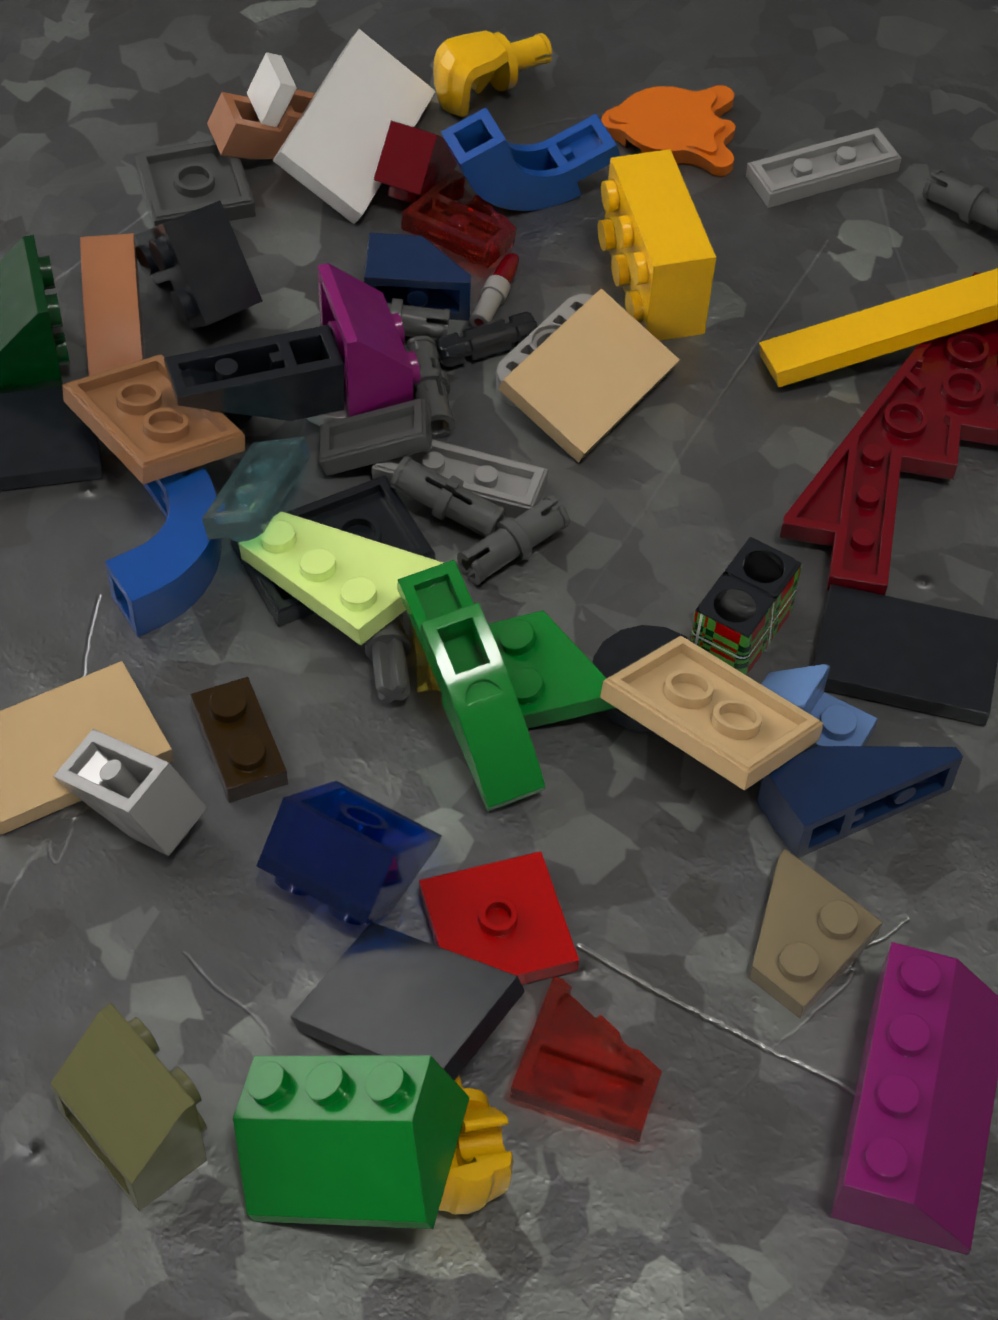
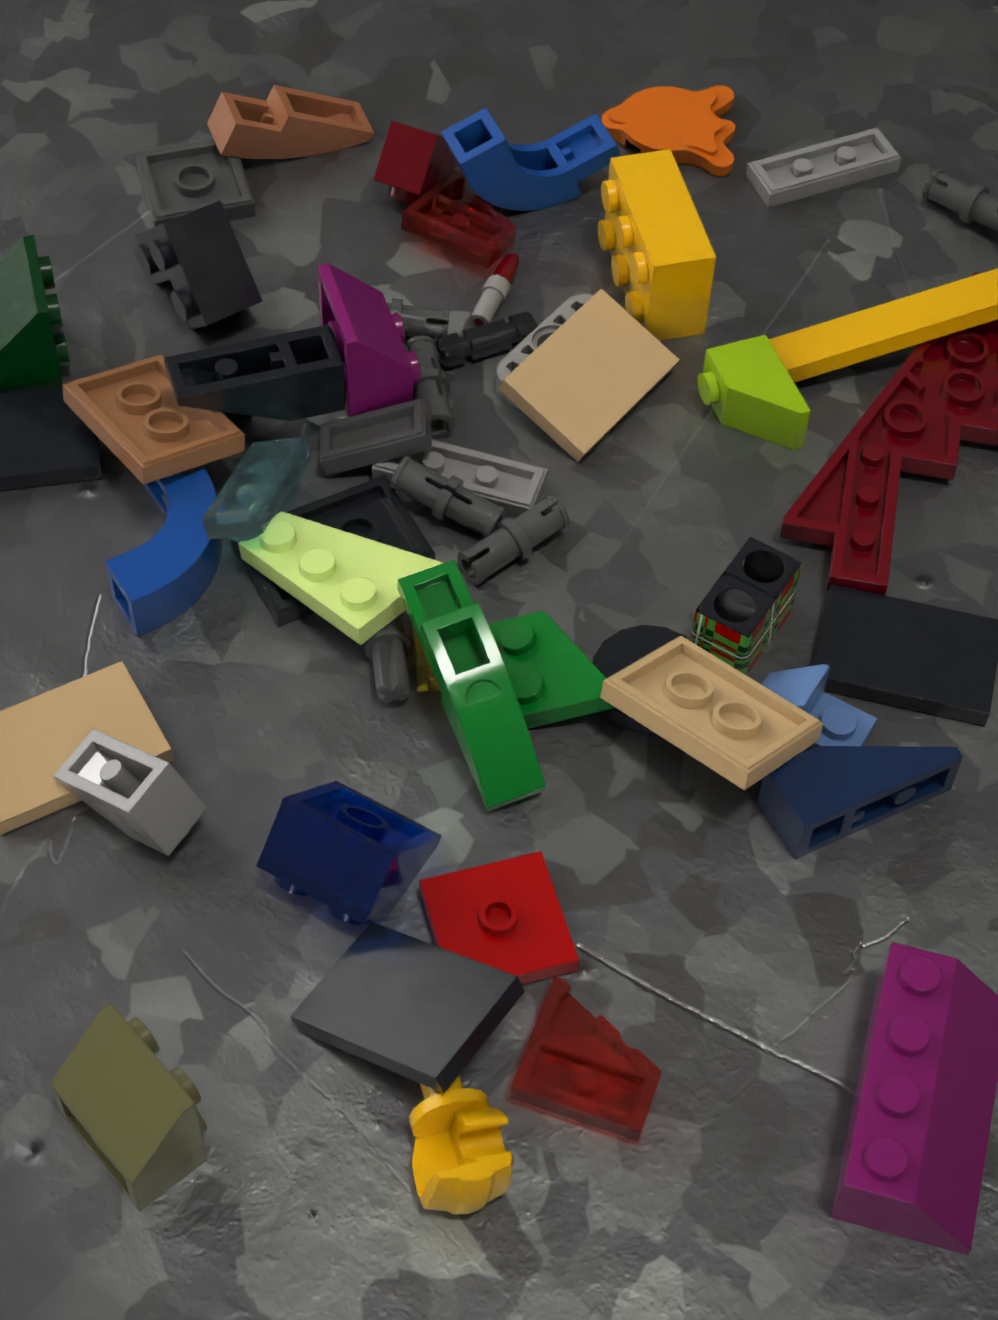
(111, 301): nougat slope -> none
(239, 739): dark brown plate -> none
(271, 90): white tile -> none
(347, 122): white tile -> none
(347, 1139): green slope -> none
(417, 273): dark blue slope -> none
(482, 58): yellow piece -> none
(754, 392): none -> lime slope
(807, 935): dark tan wing -> none

